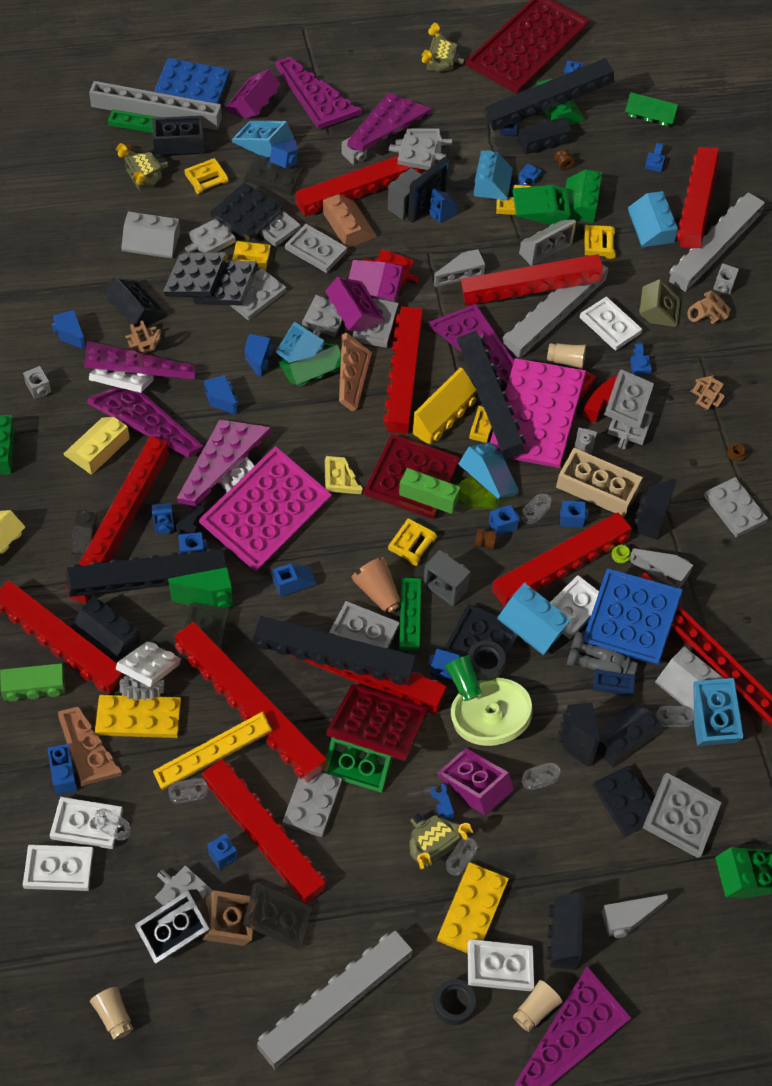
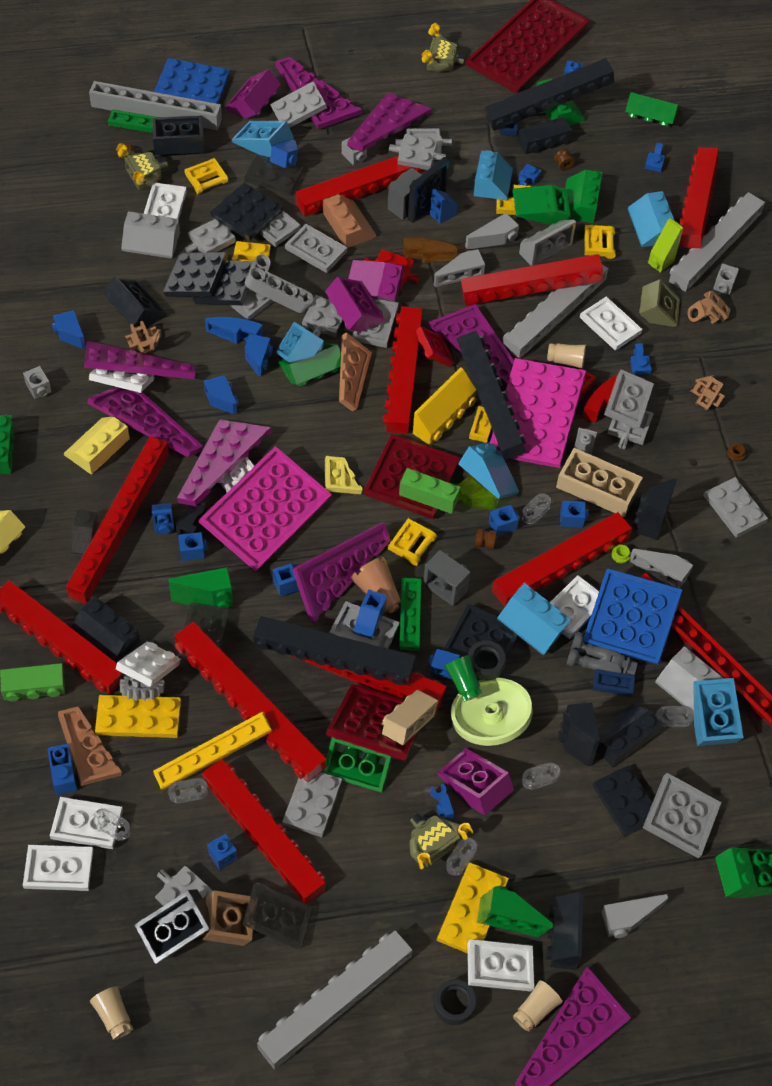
(138, 572): black brick -> none
(165, 200): none -> white plate
(232, 328): none -> blue slope
(276, 288): none -> light grey beam
(299, 105): none -> light grey plate
(331, 572): none -> magenta wing
(370, 614): none -> blue slope
(409, 717): none -> tan brick
(428, 250): none -> clear orange slope
(434, 347): none -> red plate
(494, 233): none -> light grey slope
(512, 913): none -> green slope
(666, 246): none -> lime slope

